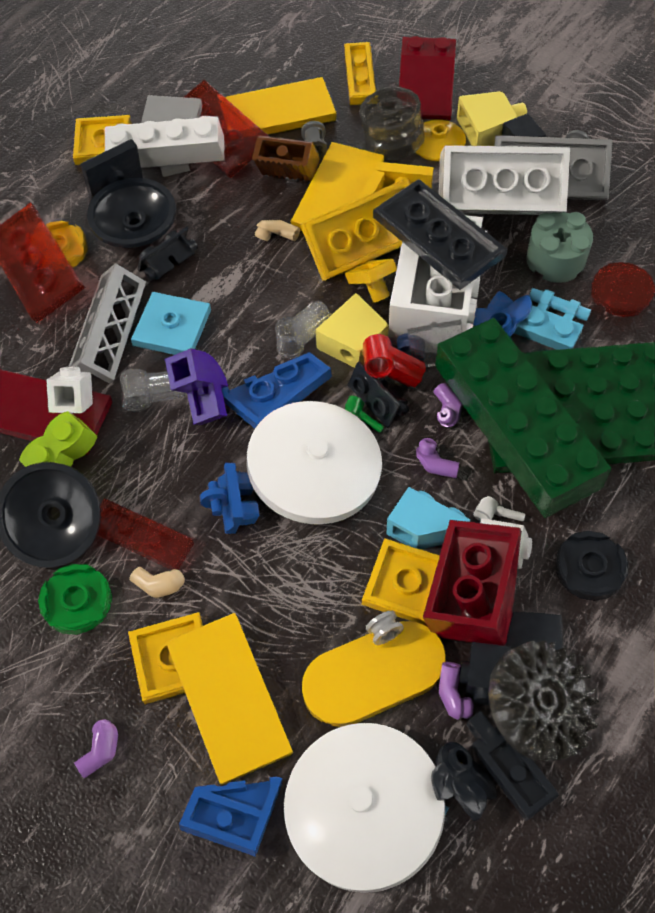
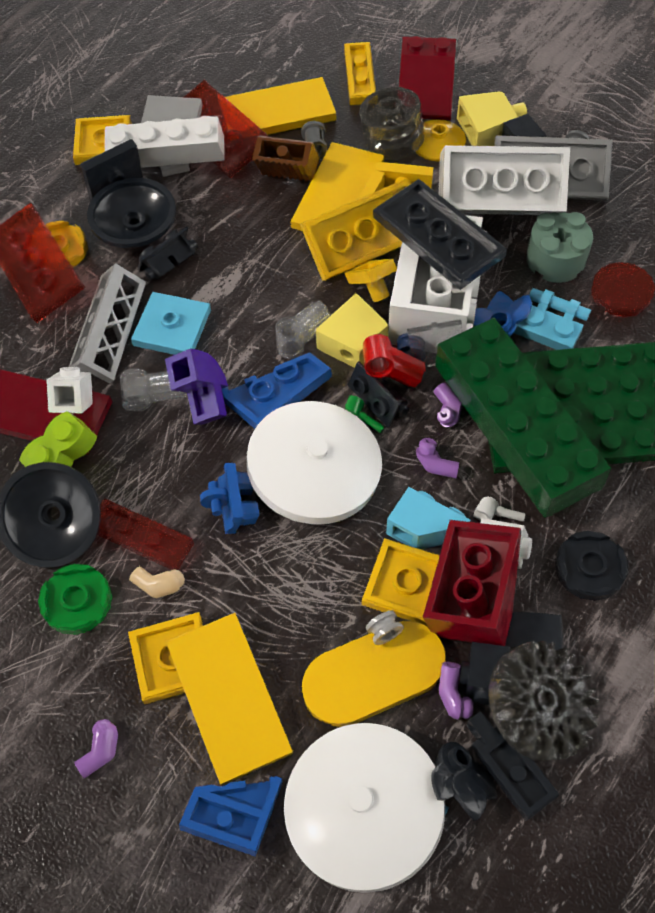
(278, 227): tan arm -> none

